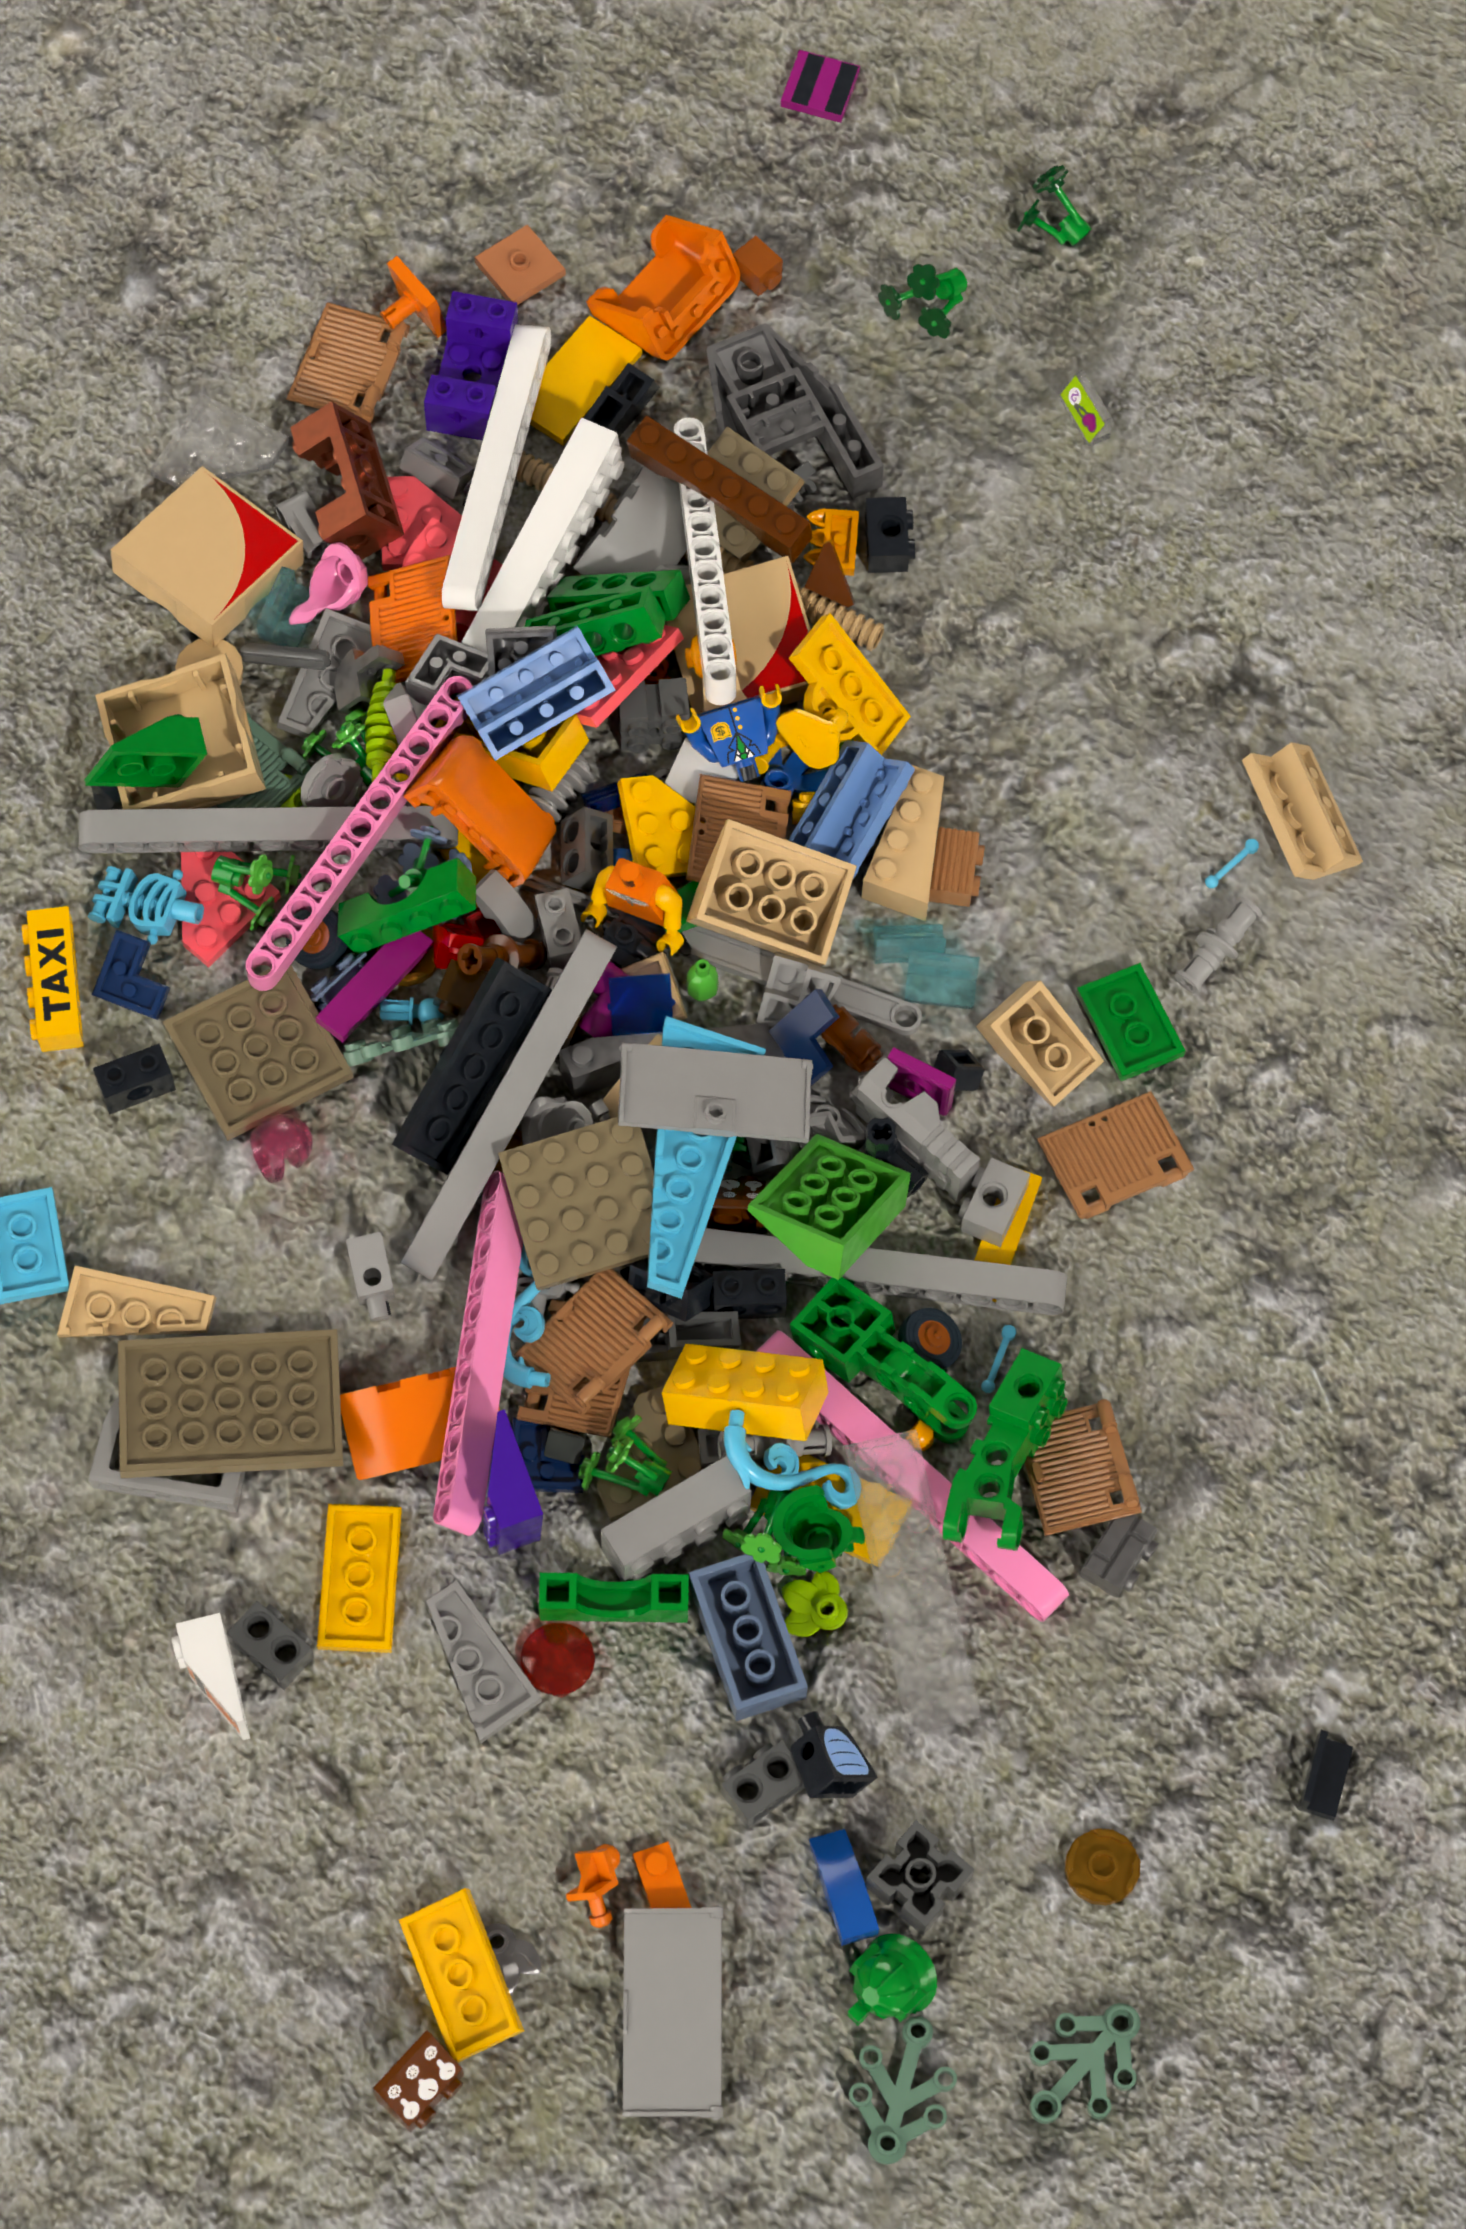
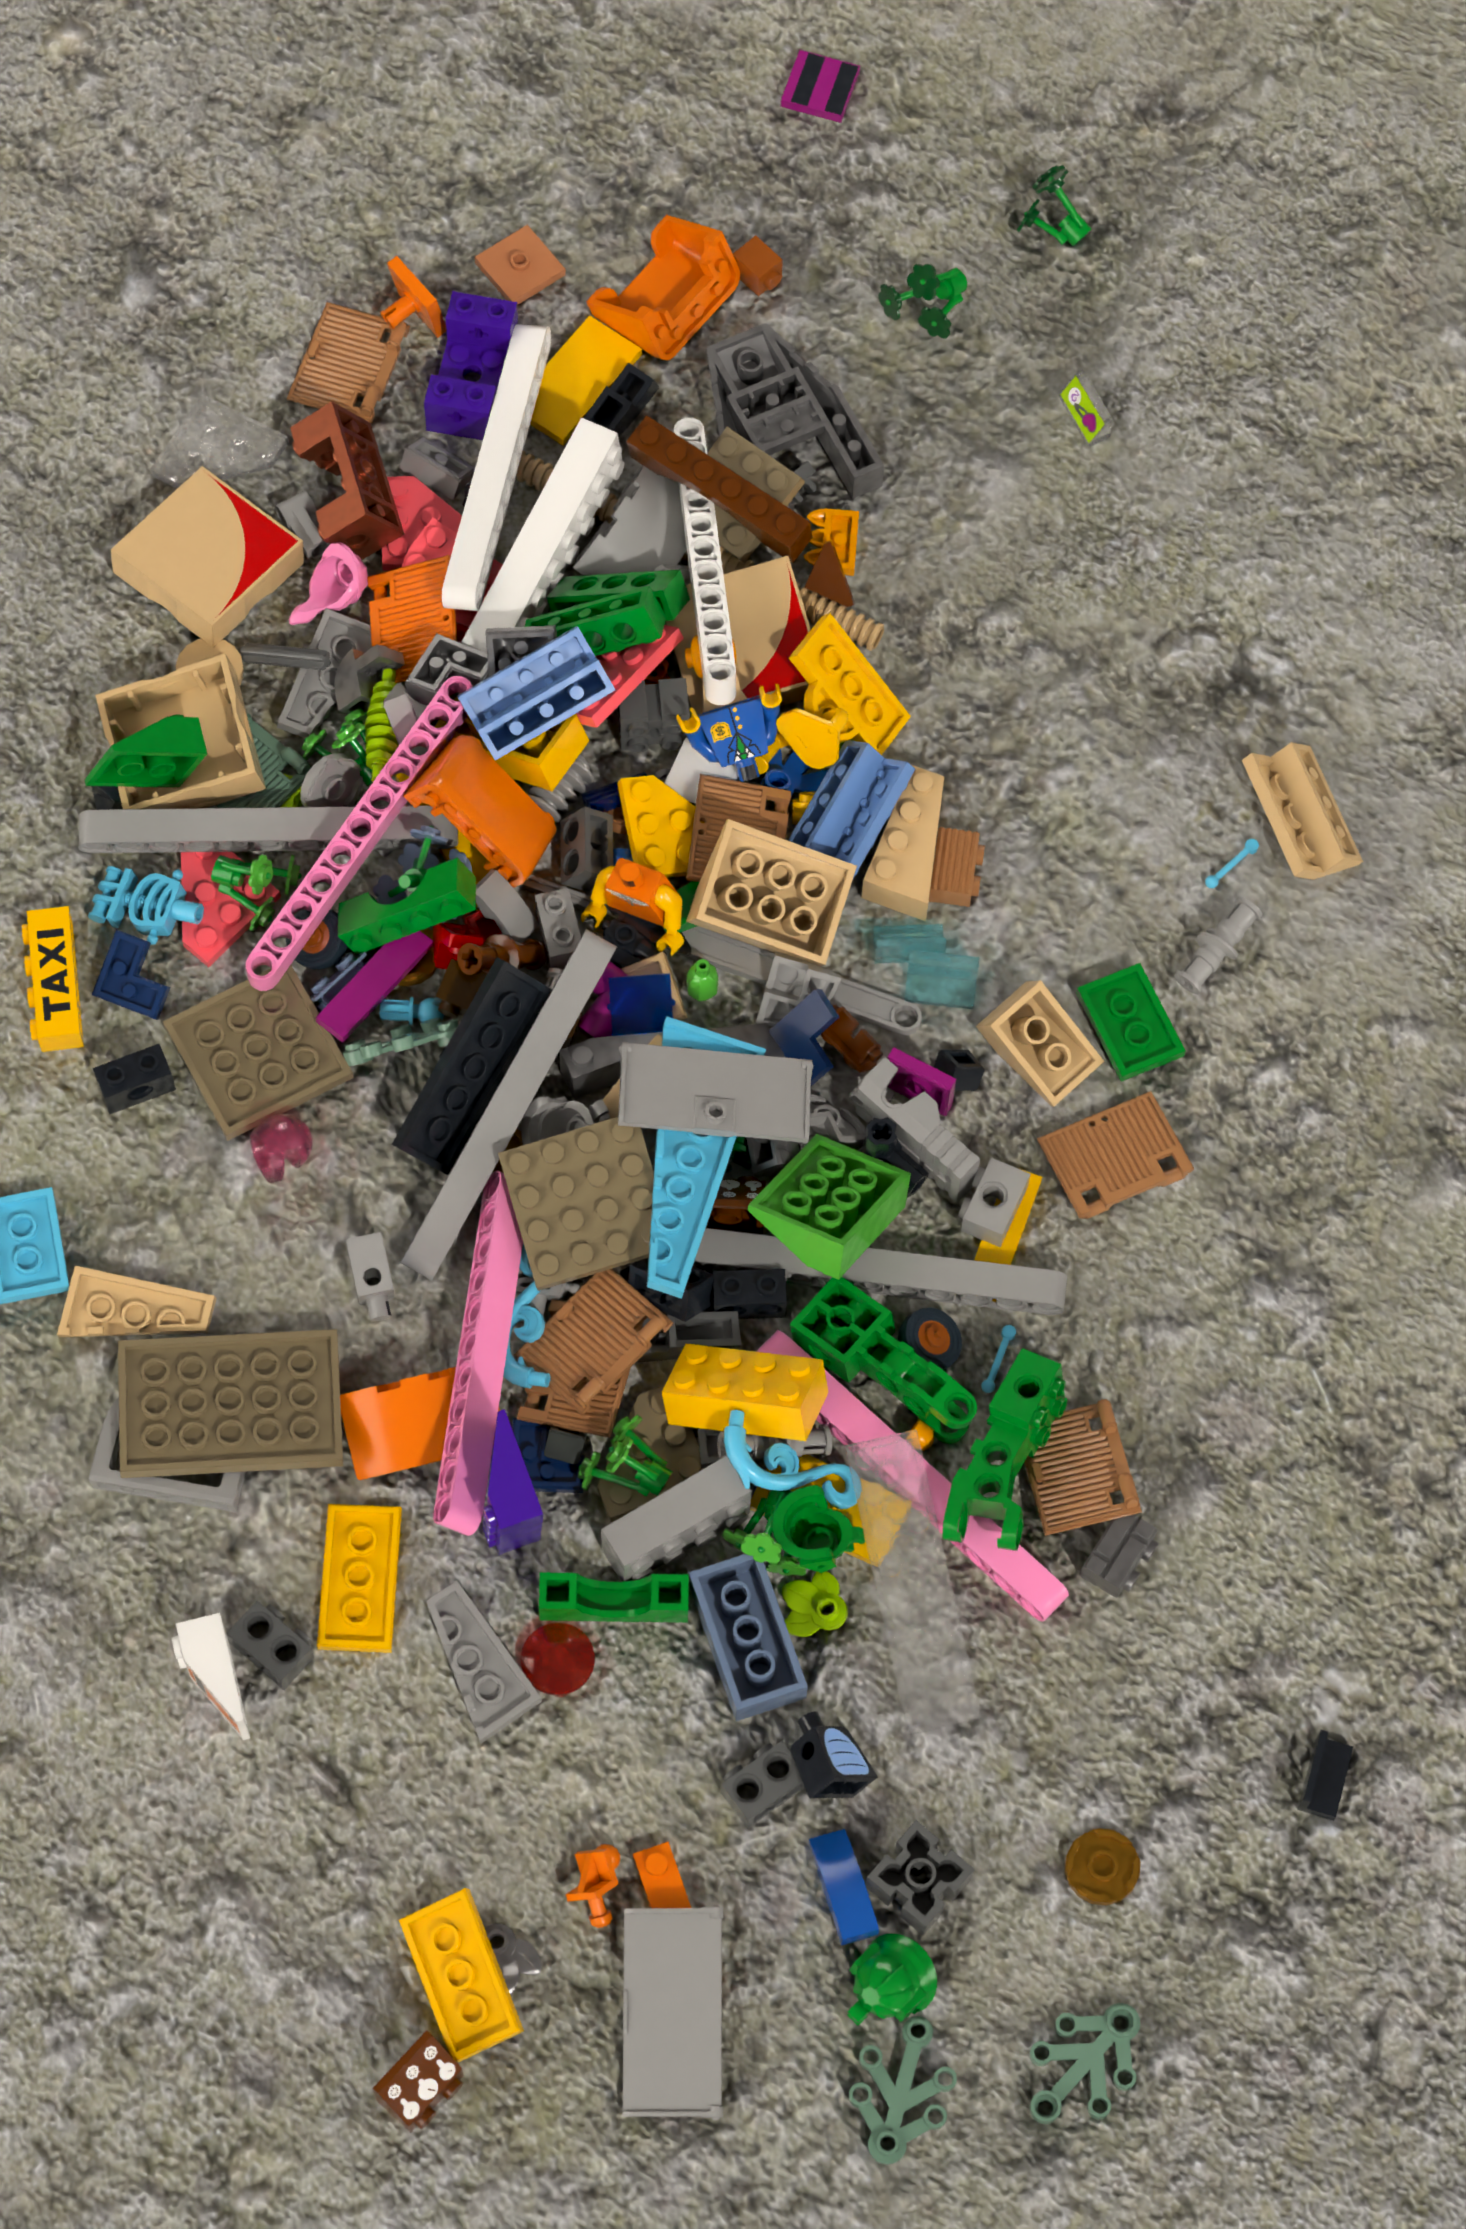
(274, 618): clear light blue panel -> none
(884, 552): black brick -> none

